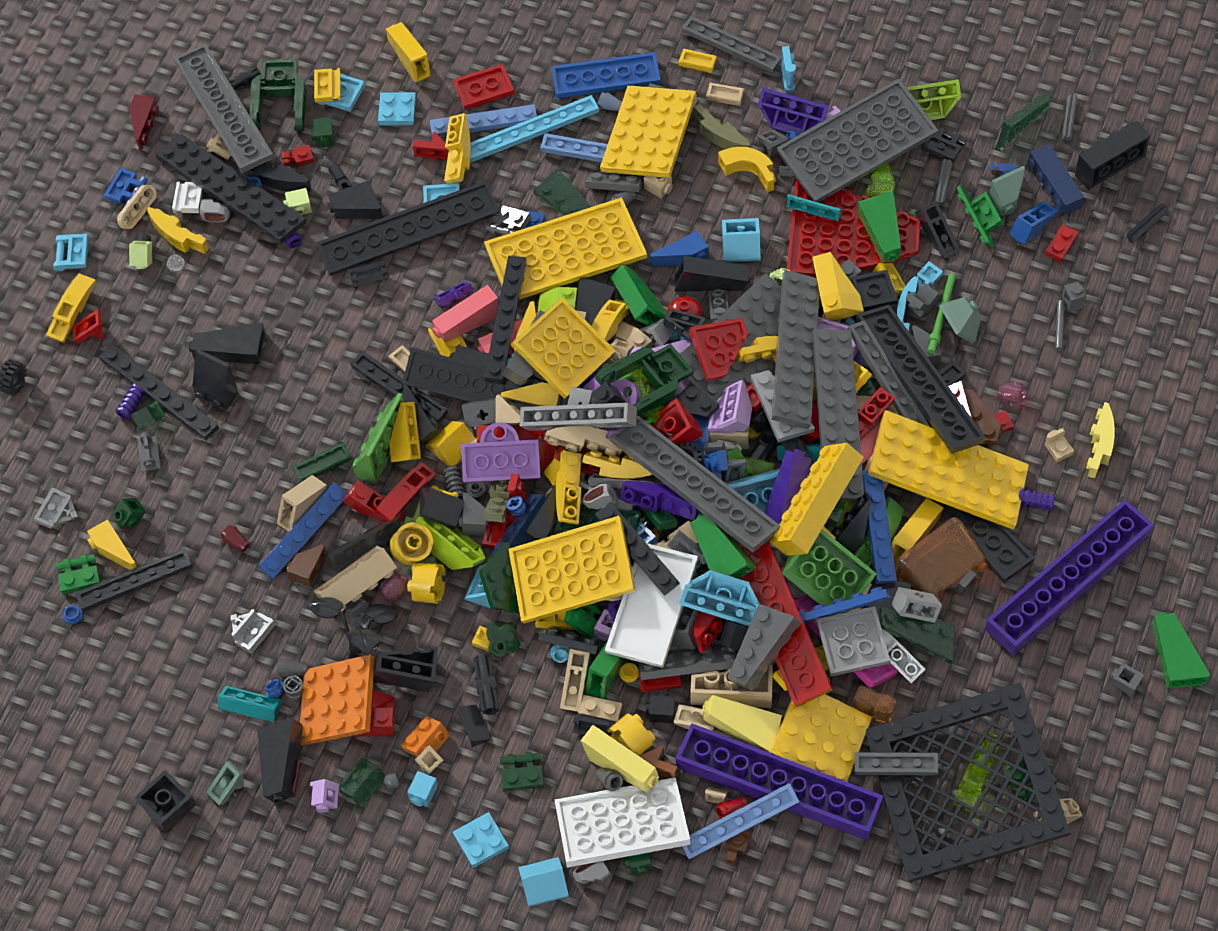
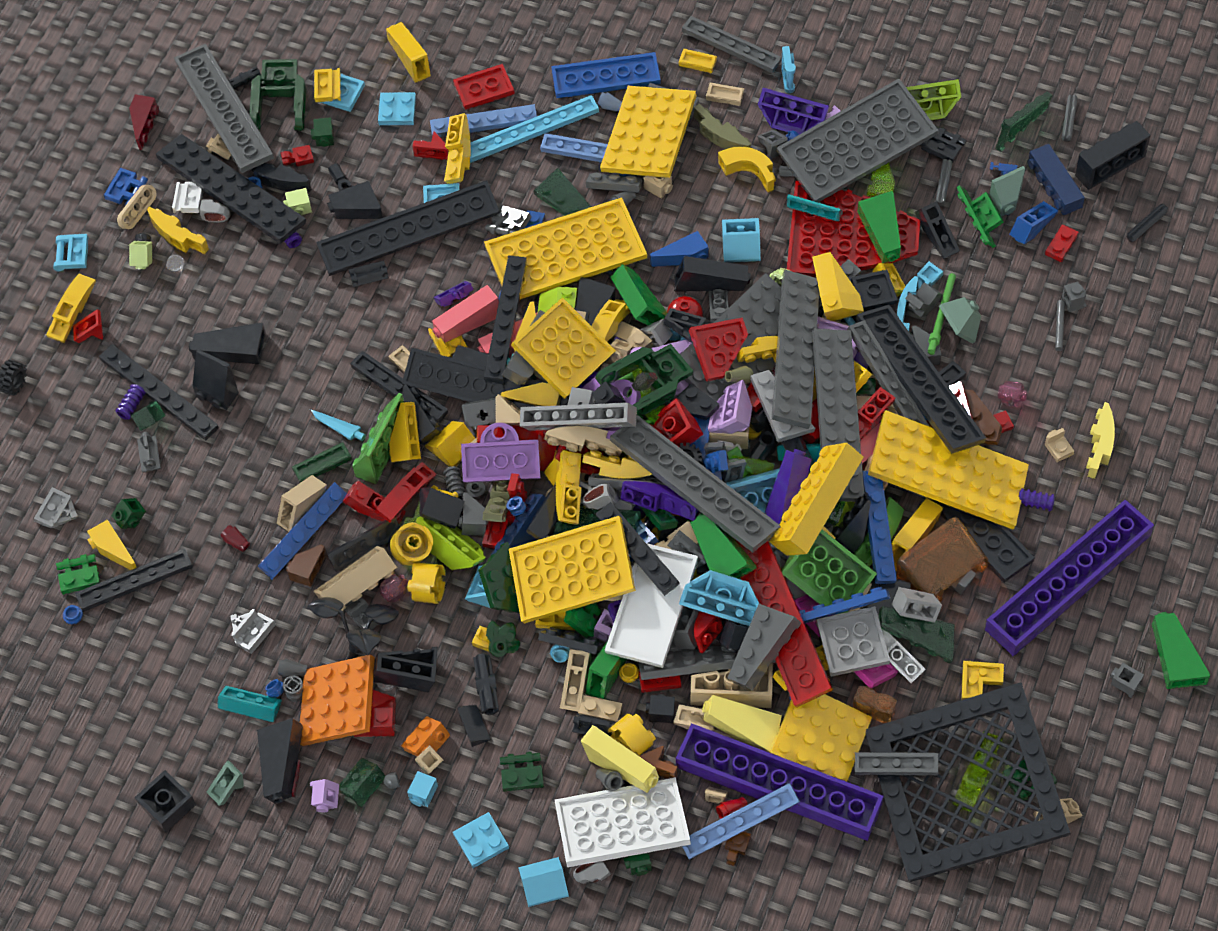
(344, 428): none -> medium azure bar
(644, 381): none -> clear smoke plate
(738, 374): none -> olive cone
(979, 673): none -> yellow plate

